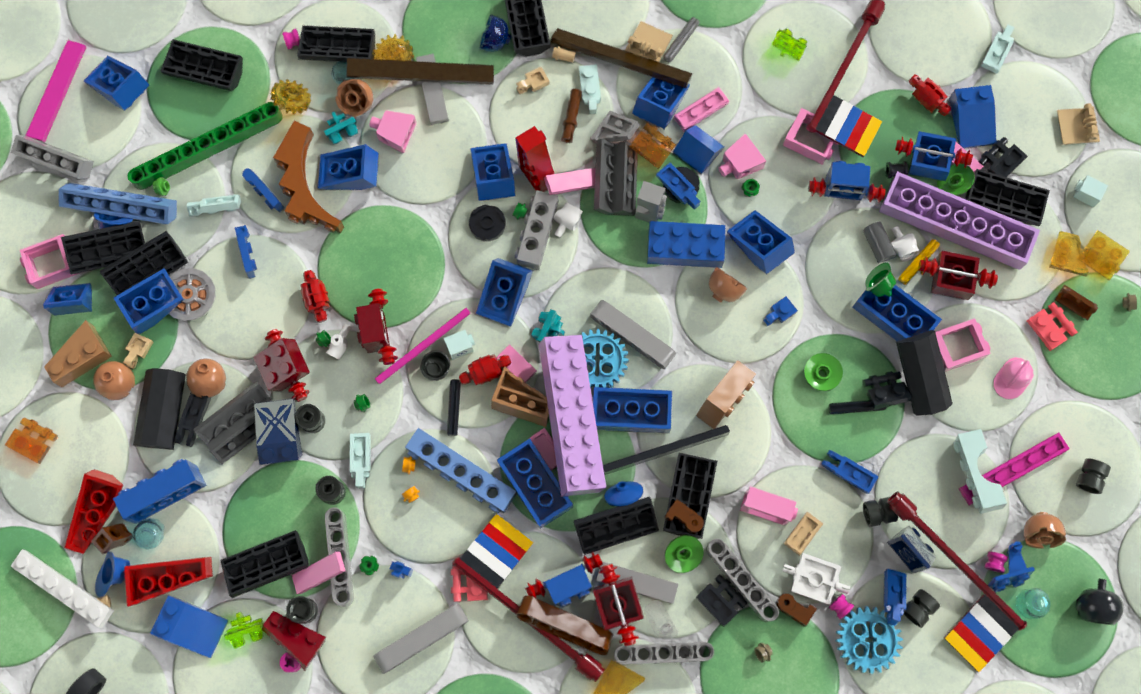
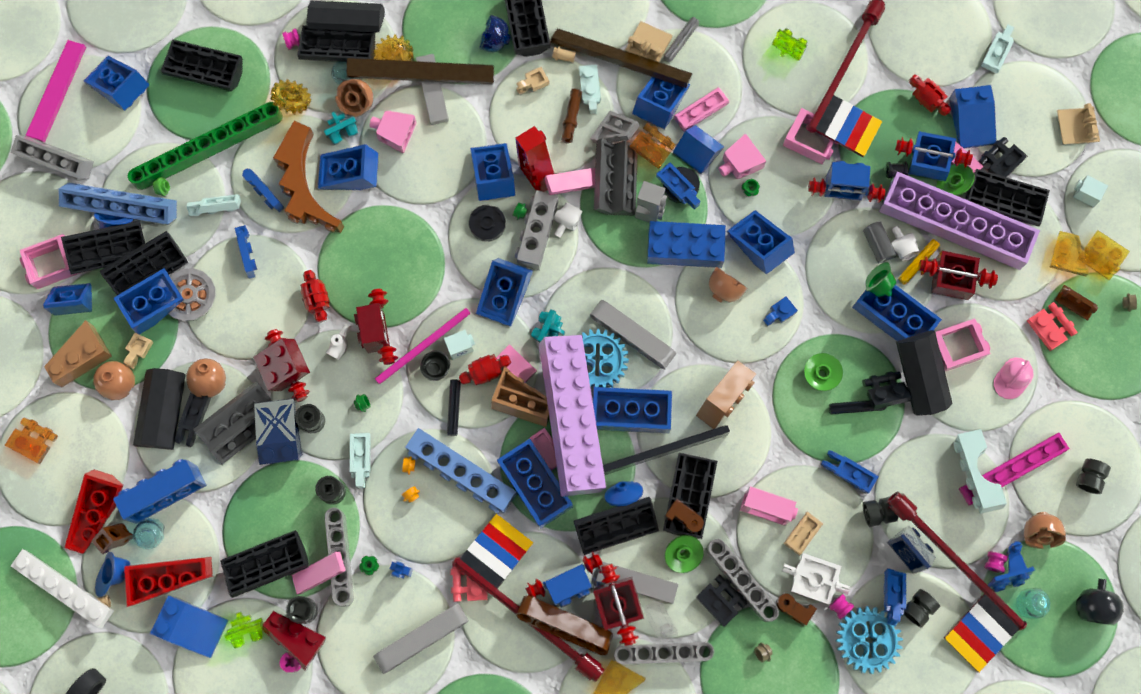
(323, 339): green plate -> none
(345, 16): none -> black piece

